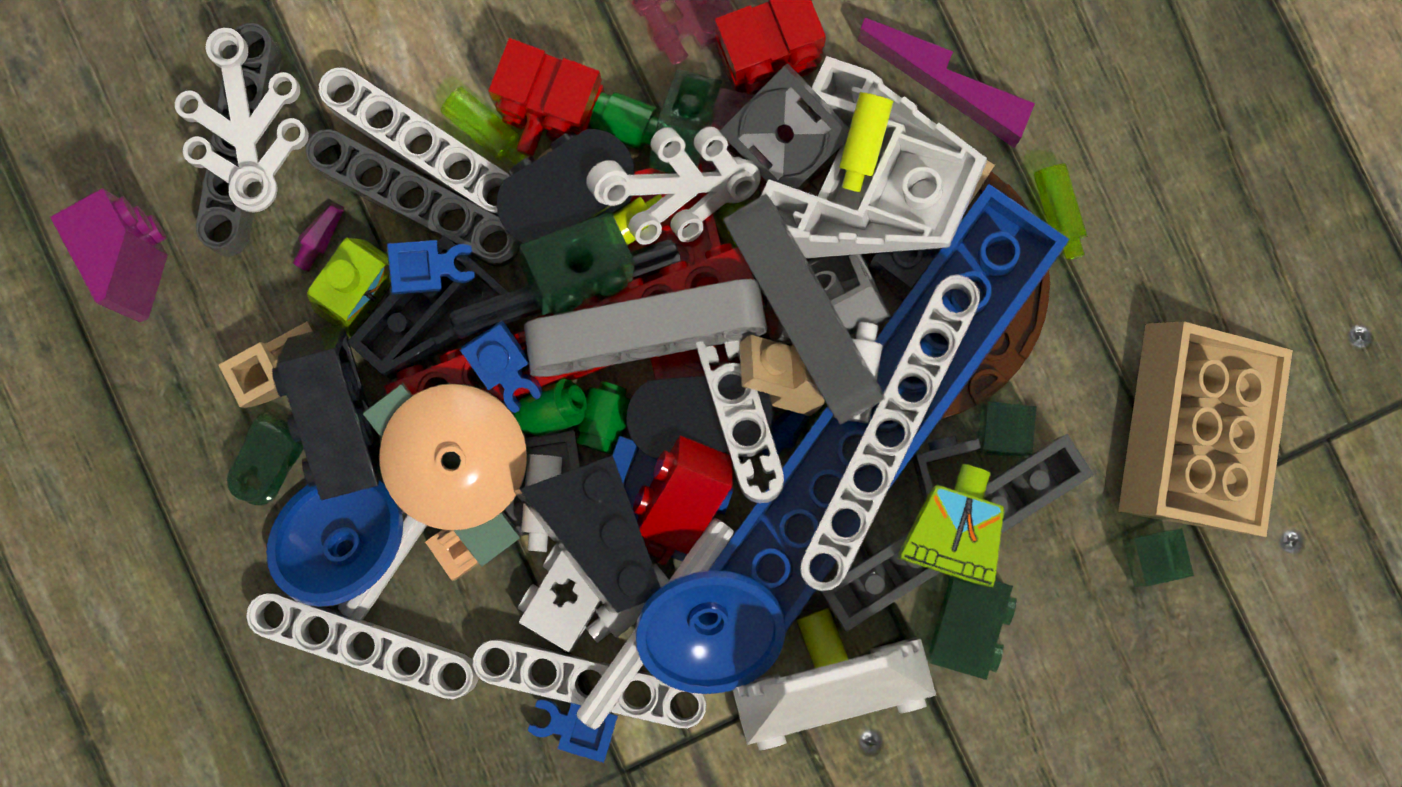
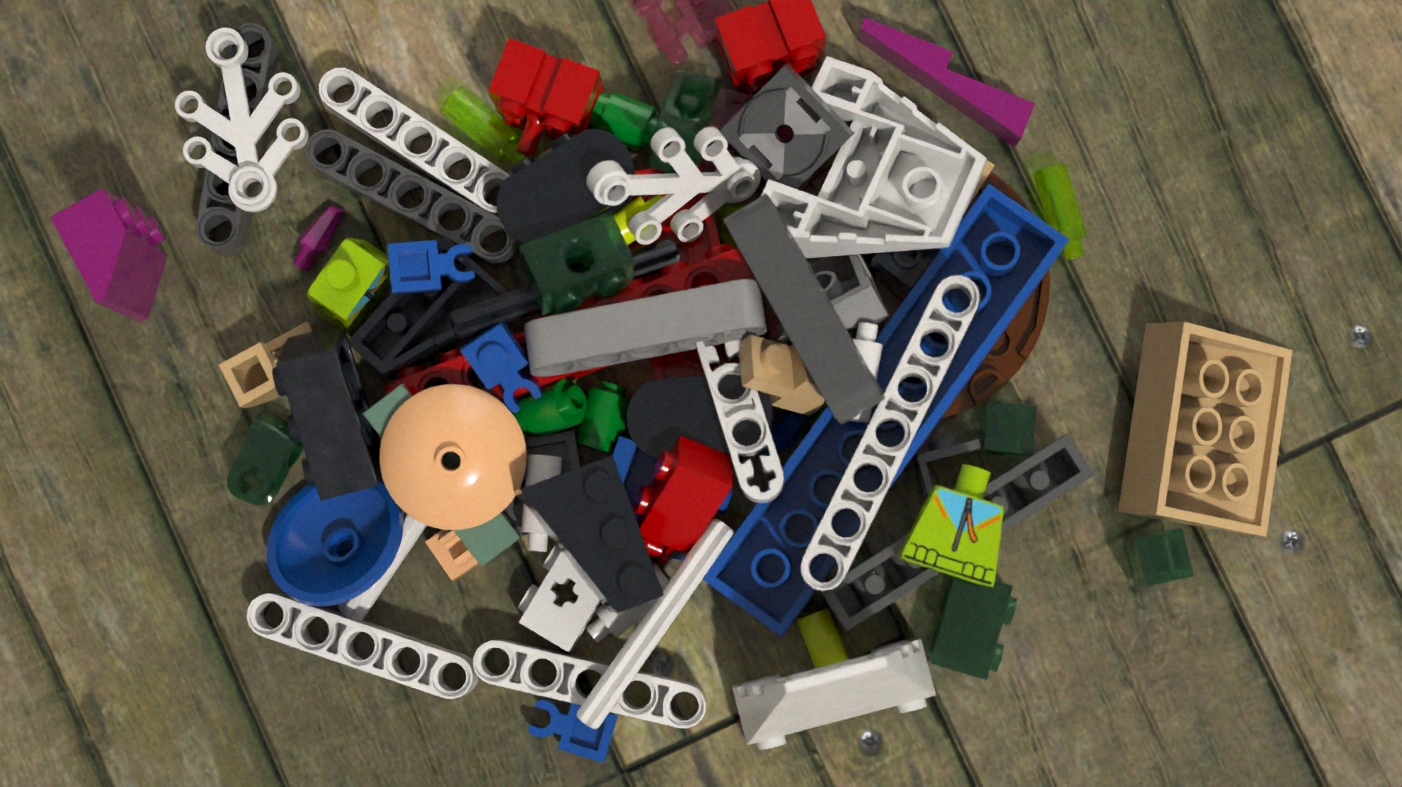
(713, 649): blue dish -> none
(864, 139): neon yellow cylinder -> none

